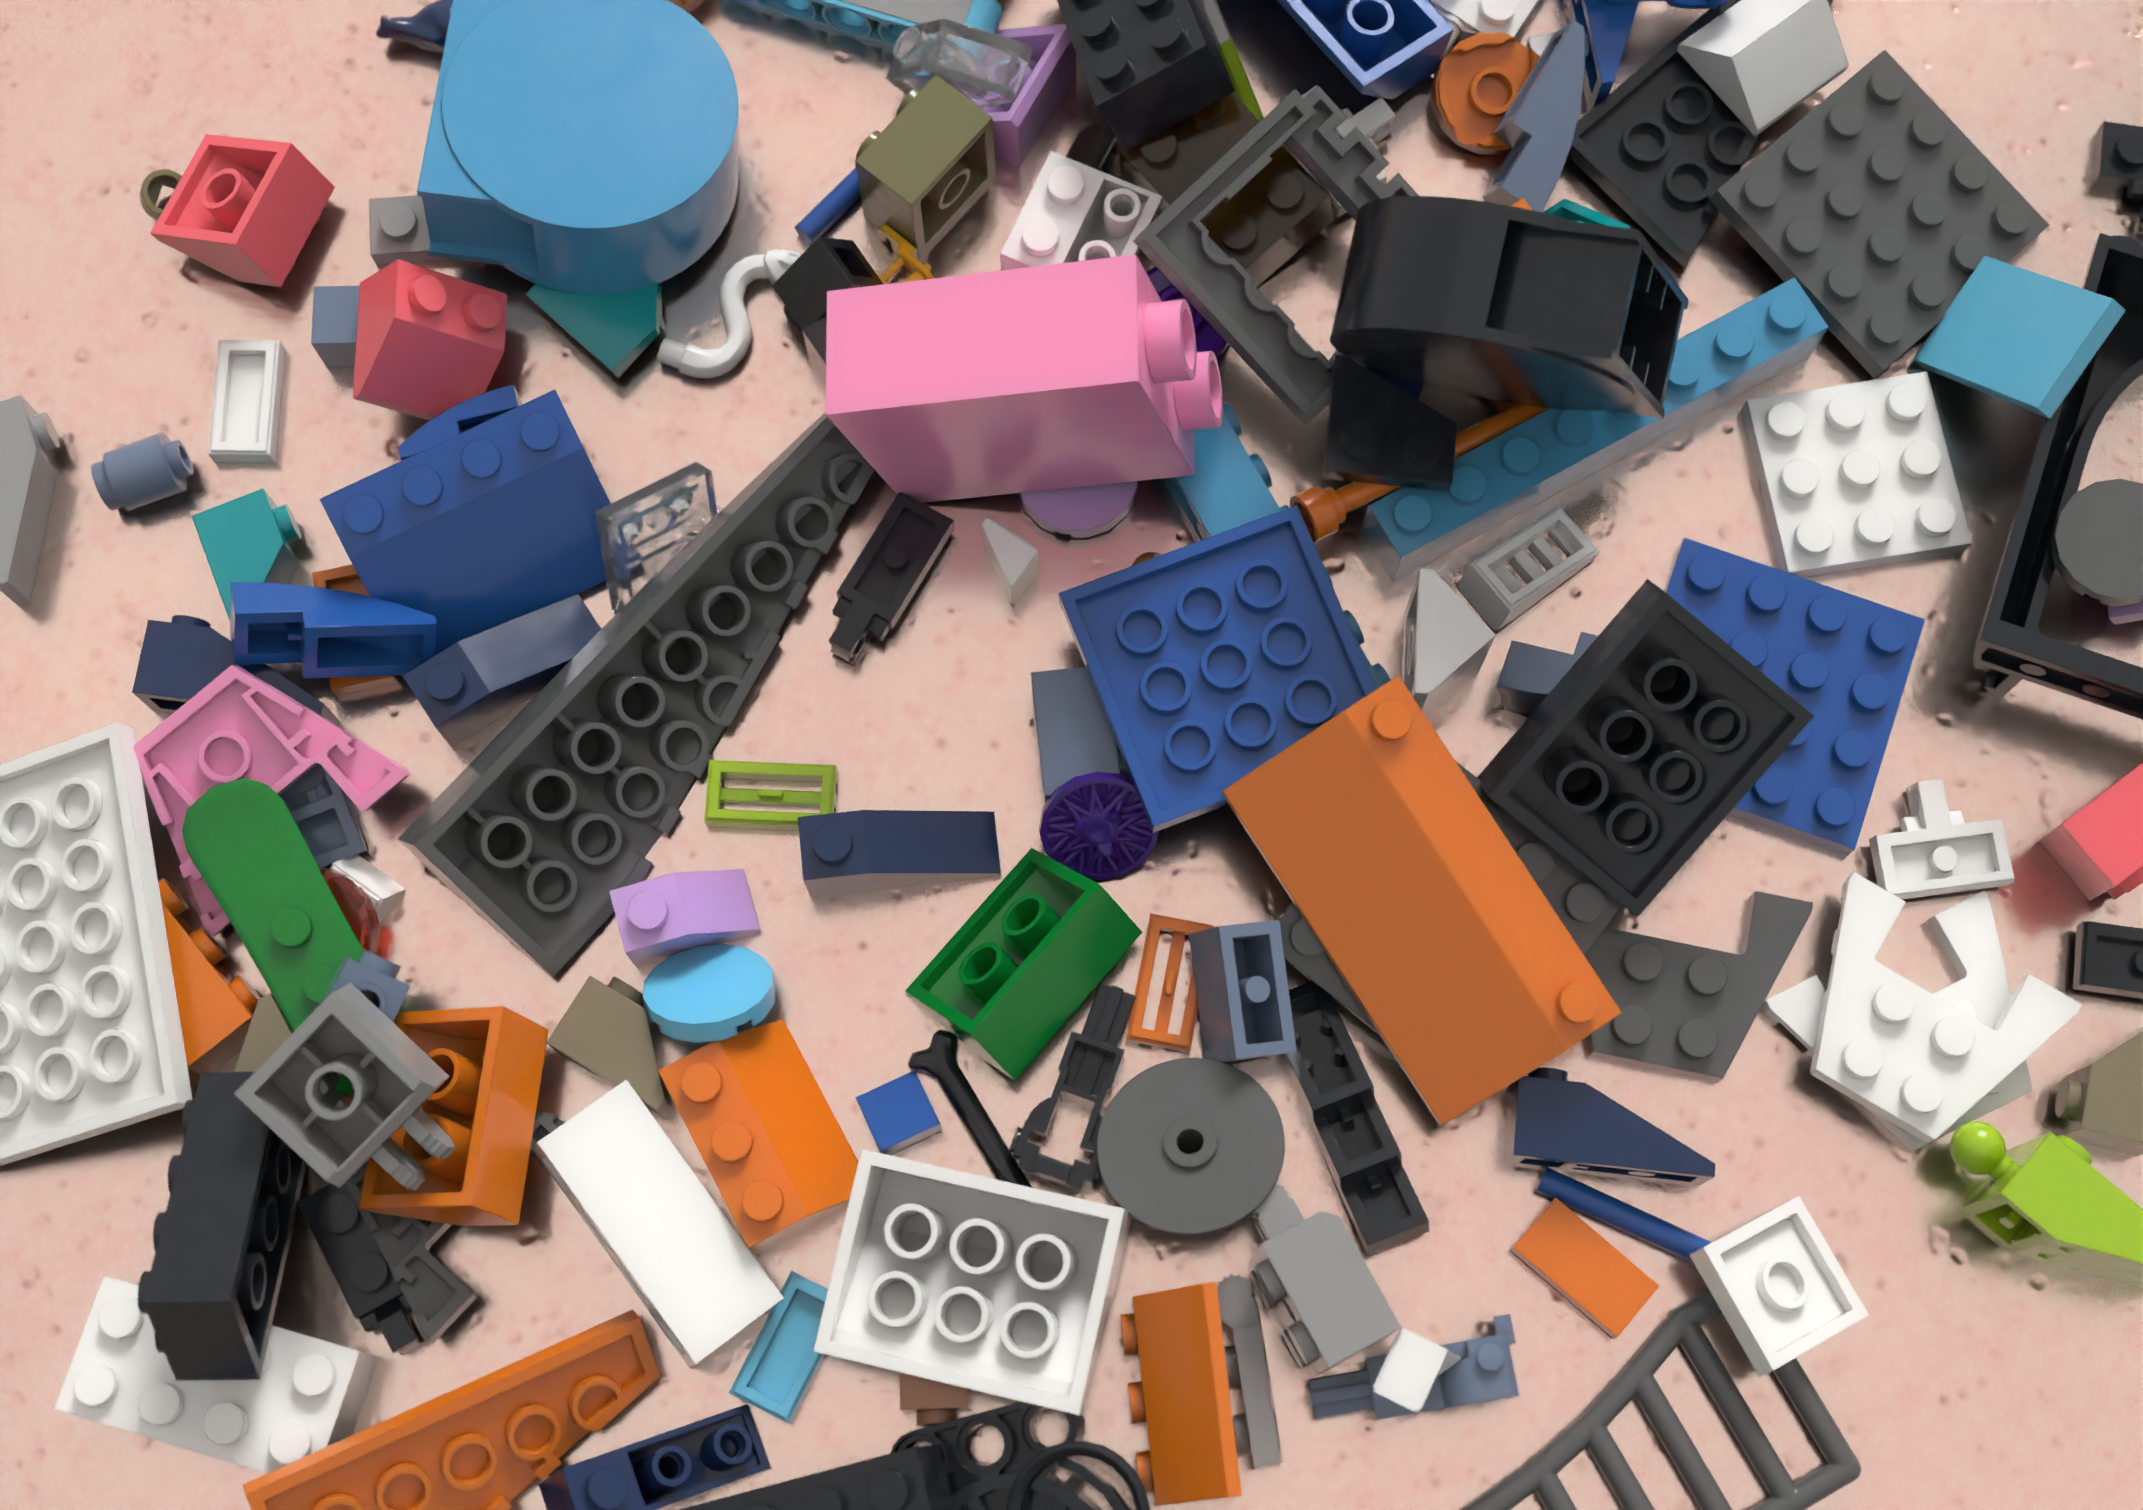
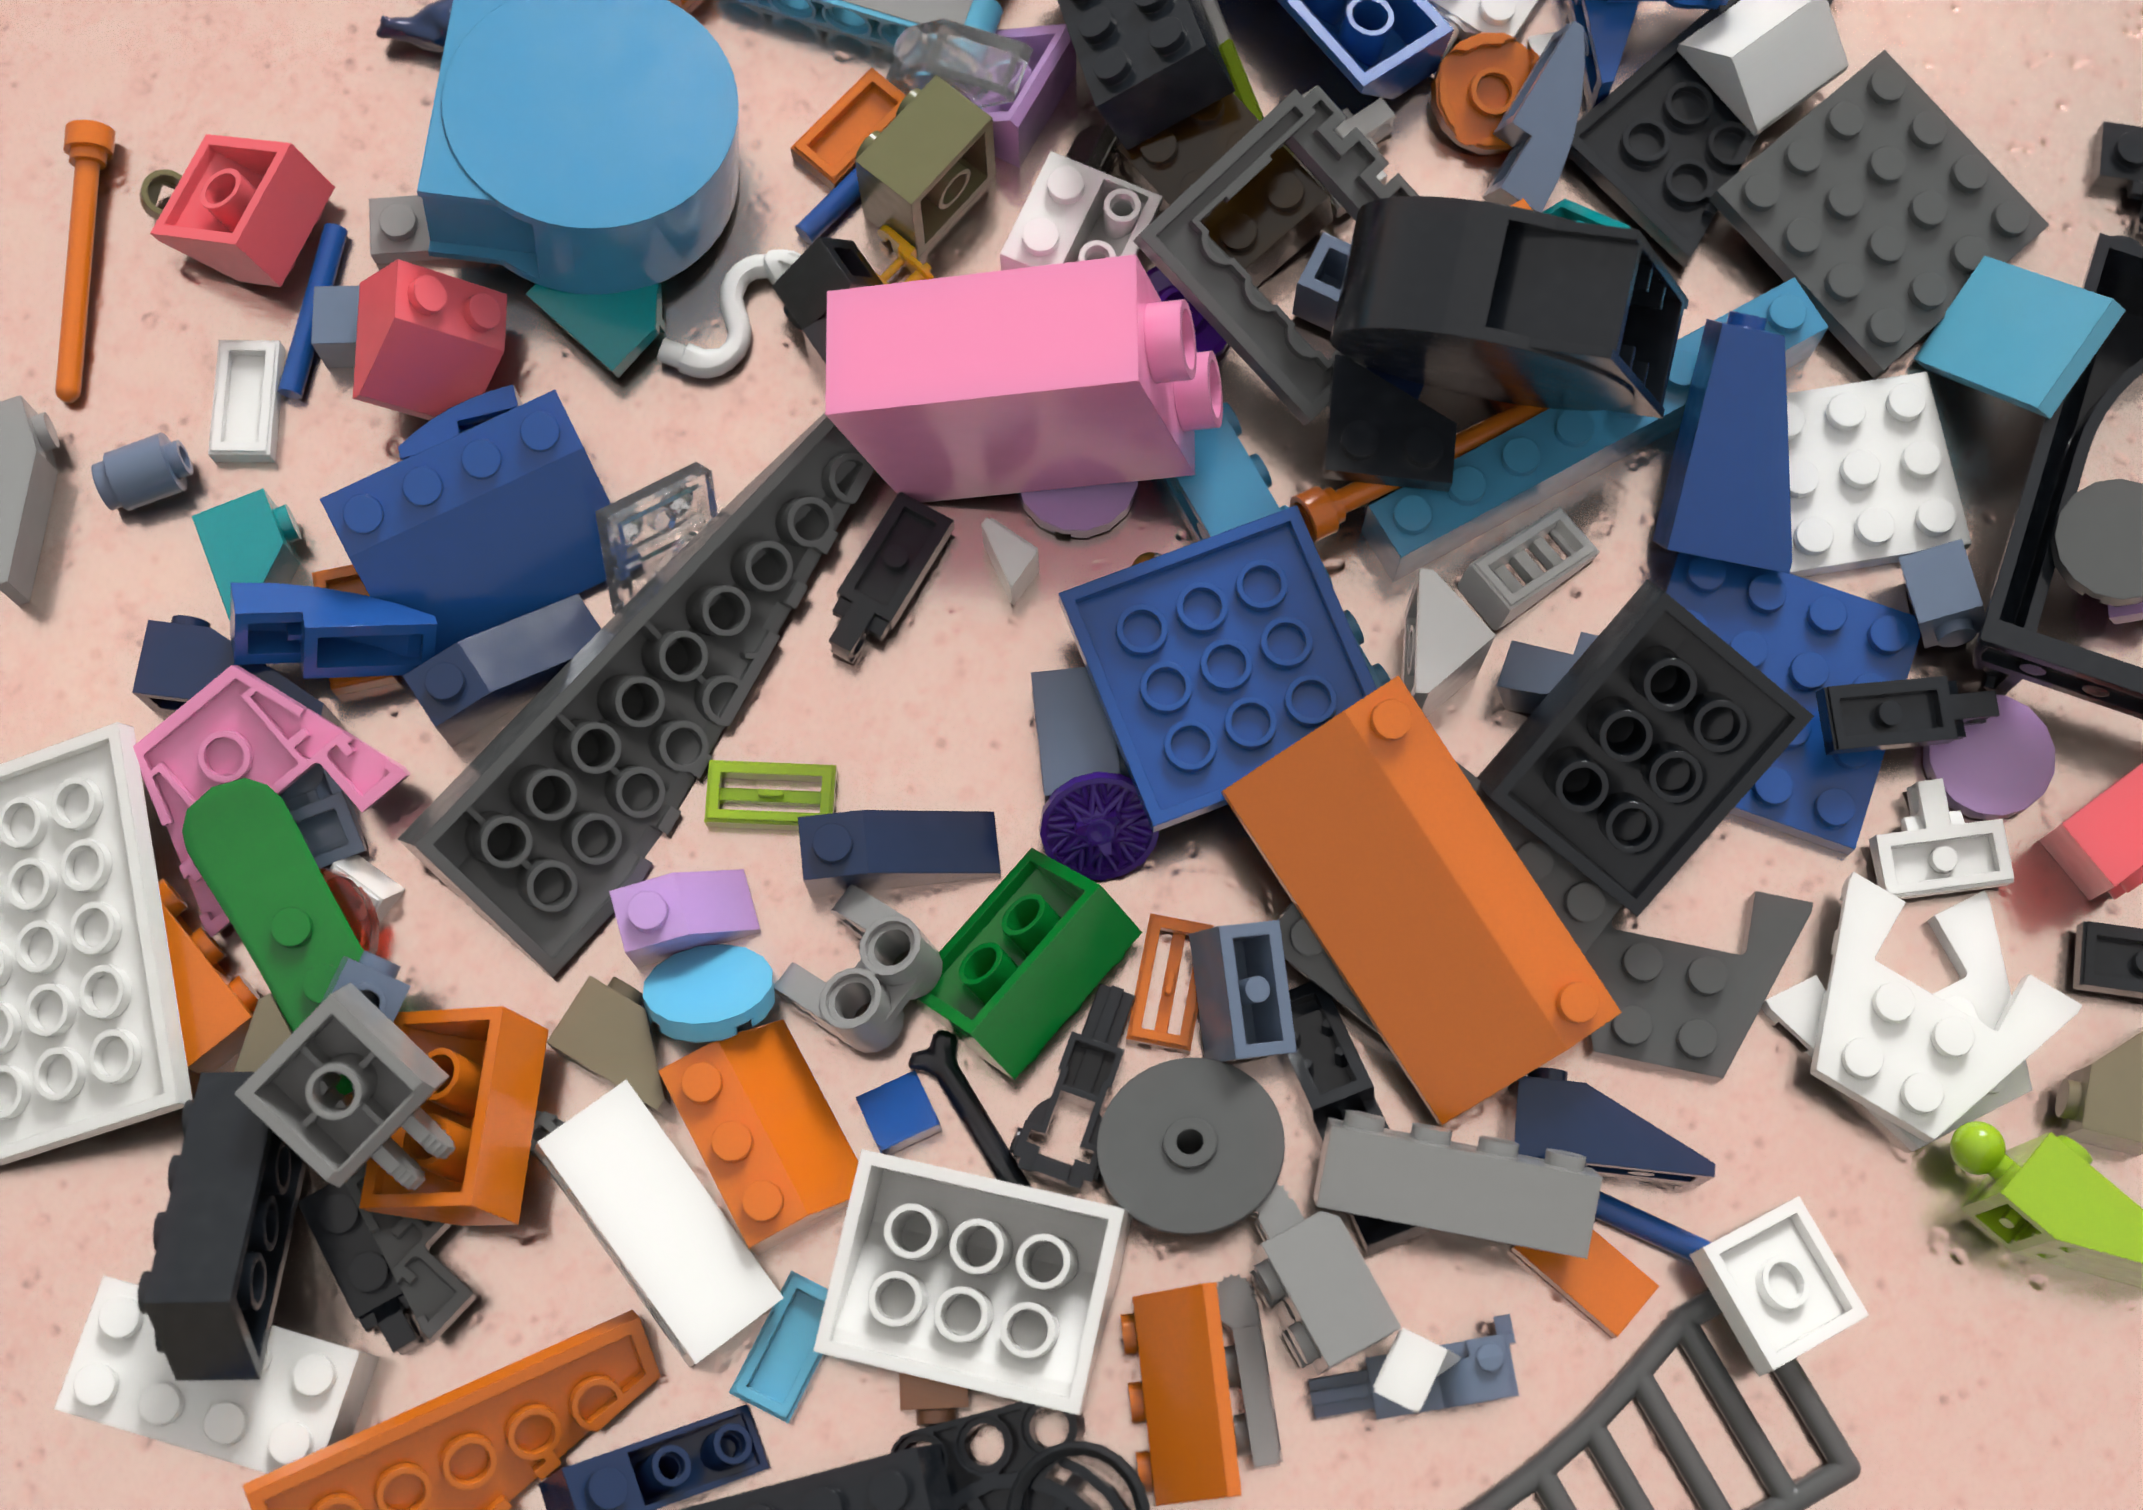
(89, 149): none -> orange piece
(322, 274): none -> blue bar
(833, 141): none -> orange tile
(873, 979): none -> light grey piece
(1321, 282): none -> sand blue brick
(1456, 1185): none -> light grey brick
(1732, 452): none -> blue slope
(1899, 714): none -> black hinge
(1943, 594): none -> sand blue brick
(1997, 765): none -> lavender tile

